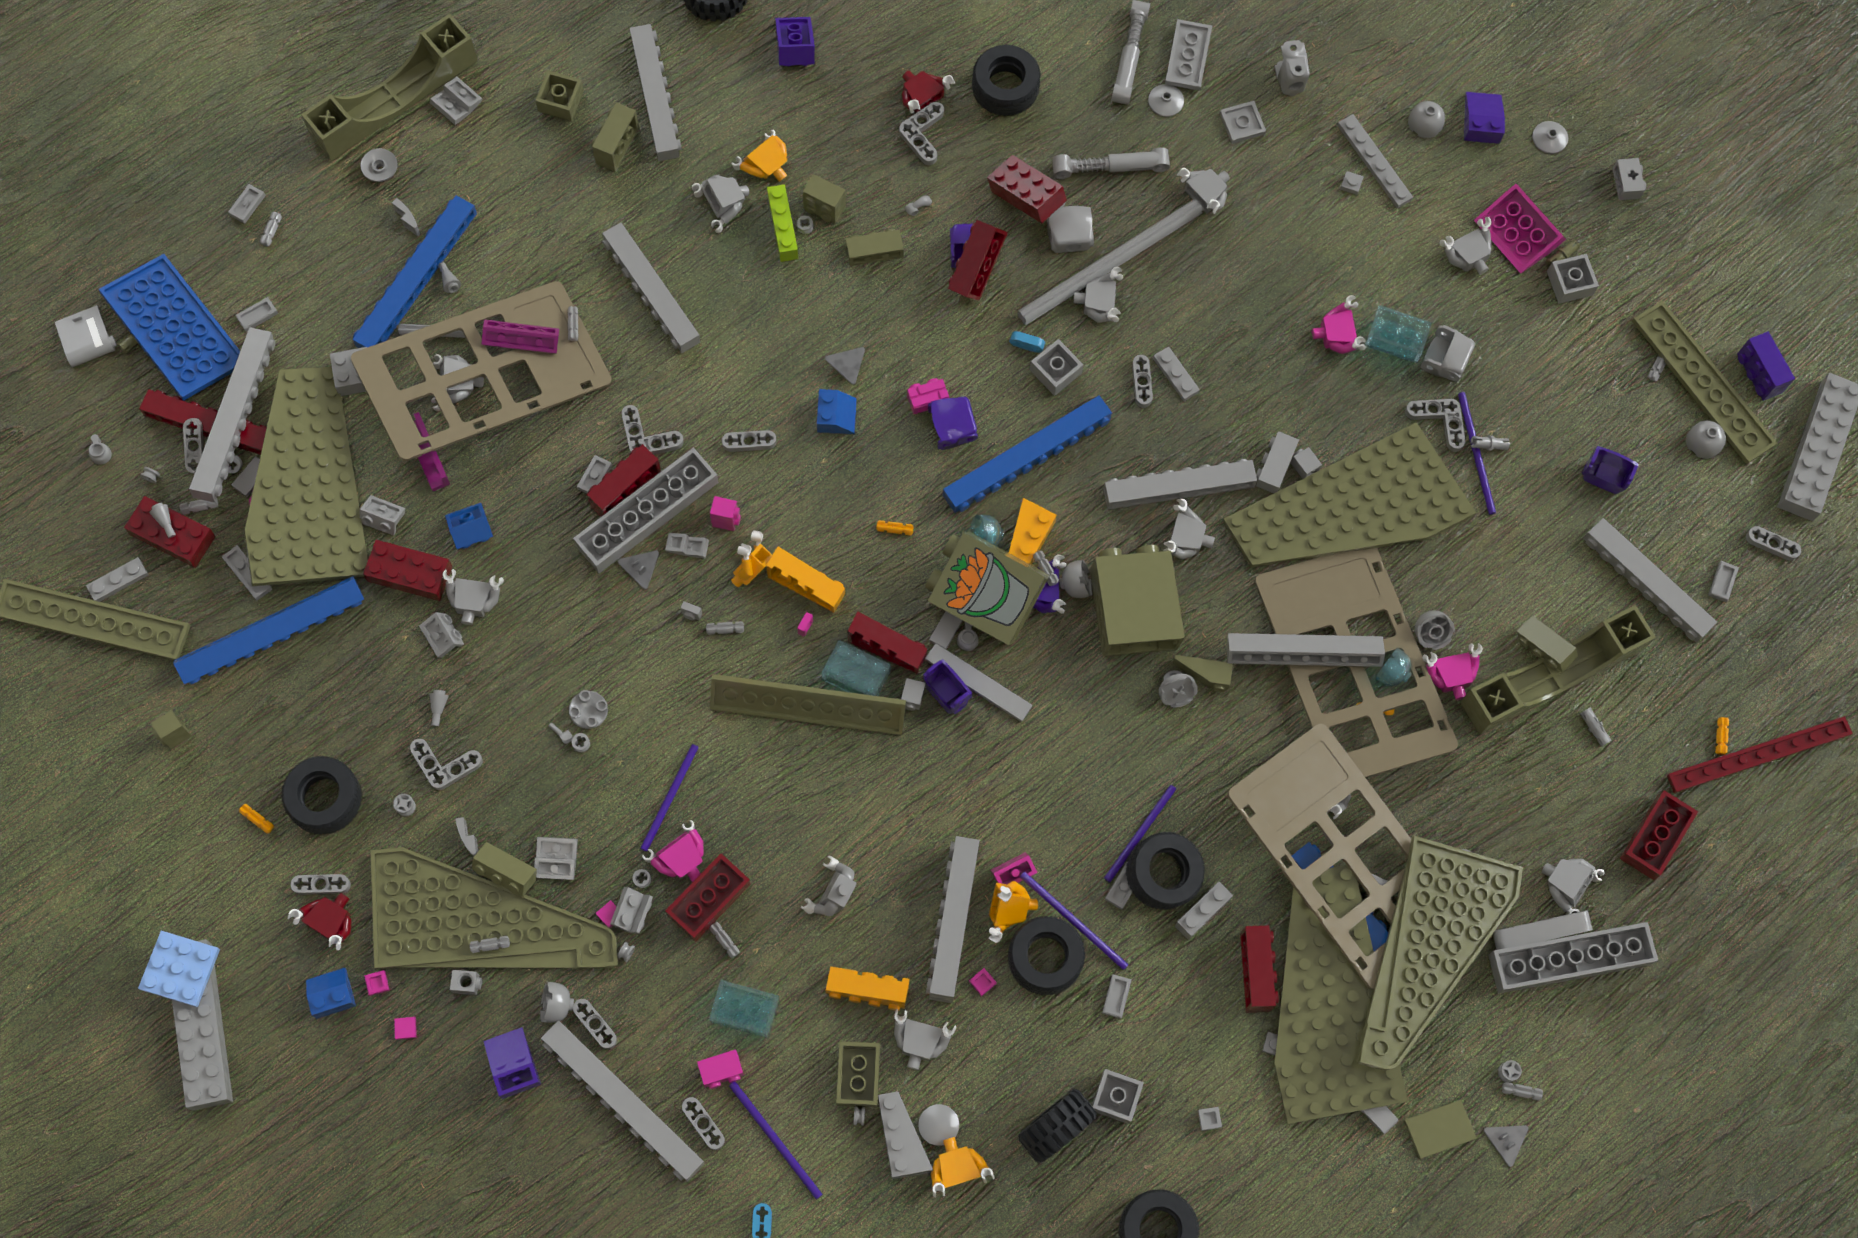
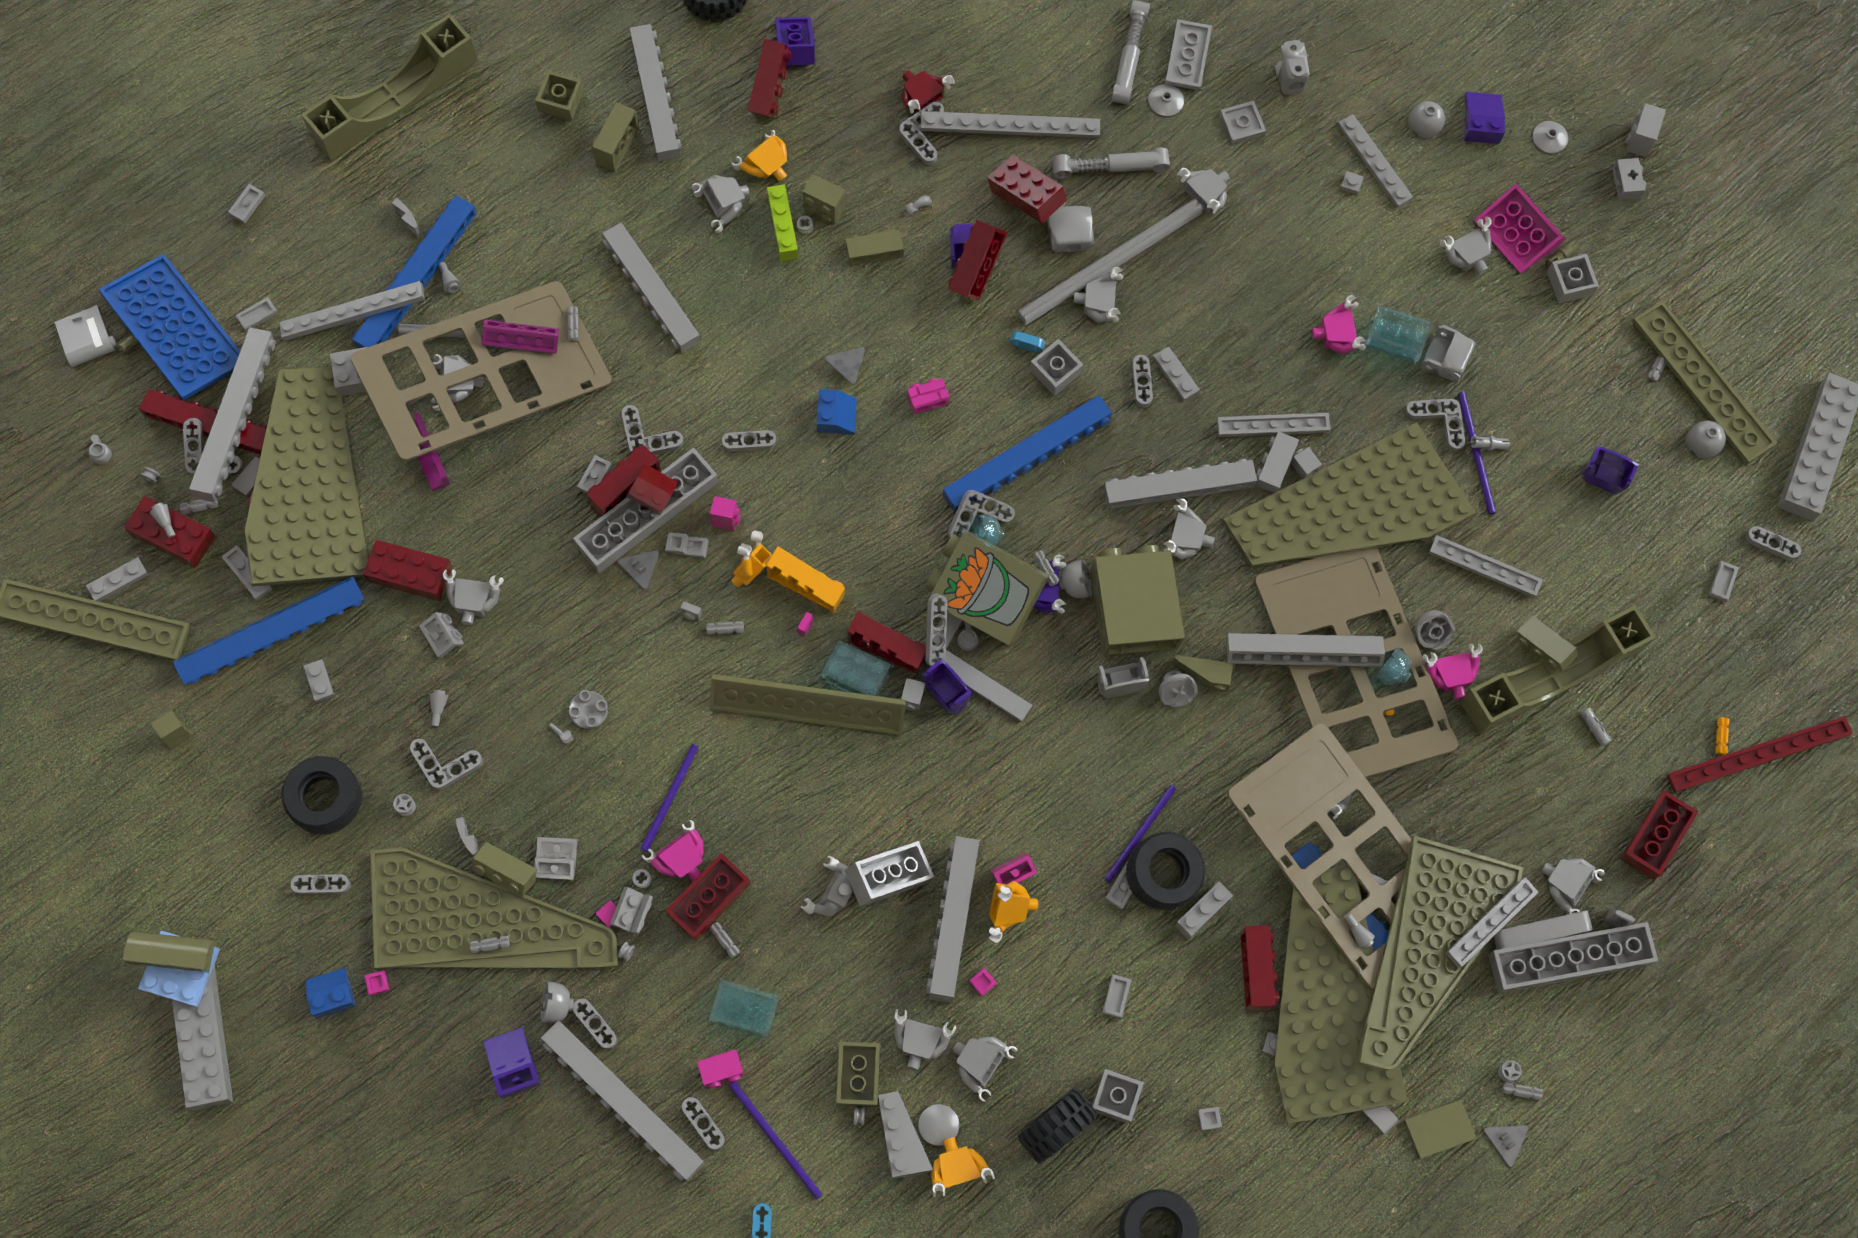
(169, 951): none -> olive brick
(256, 818): light orange axle -> none
(270, 229): light grey axle -> none
(319, 680): none -> light grey plate
(326, 918): dark red torso -> none
(352, 311): none -> light grey plate
(379, 158): light grey dish -> none
(381, 514): light grey bracket -> none
(405, 1028): dark pink tile -> none
(456, 100): light grey slope -> none
(457, 979): light grey brick -> none
(469, 526): blue slope -> none
(586, 744): light grey bush -> none
(652, 489): none -> dark red slope
(769, 79): none -> dark red brick
(867, 988): light orange wedge -> none
(889, 873): none -> light grey brick
(894, 527): light orange axle -> none
(939, 630): none -> light grey beam
(953, 421): dark purple piece -> none
(973, 508): none -> light grey beam
(980, 1060): none -> light grey torso
(1006, 59): black tyre -> none
(1010, 124): none -> light grey plate
(1031, 530): light orange wedge -> none
(1054, 929): black tyre -> none
(1073, 920): dark purple piece -> none
(1123, 679): none -> light grey piece
(1271, 424): none -> light grey plate
(1362, 936): none -> light grey cone
(1485, 566): none -> light grey plate
(1491, 922): none -> light grey plate
(1618, 918): none -> light grey slope
(1644, 130): none -> light grey brick
(1649, 580): light grey brick -> none
(1765, 366): dark purple brick -> none

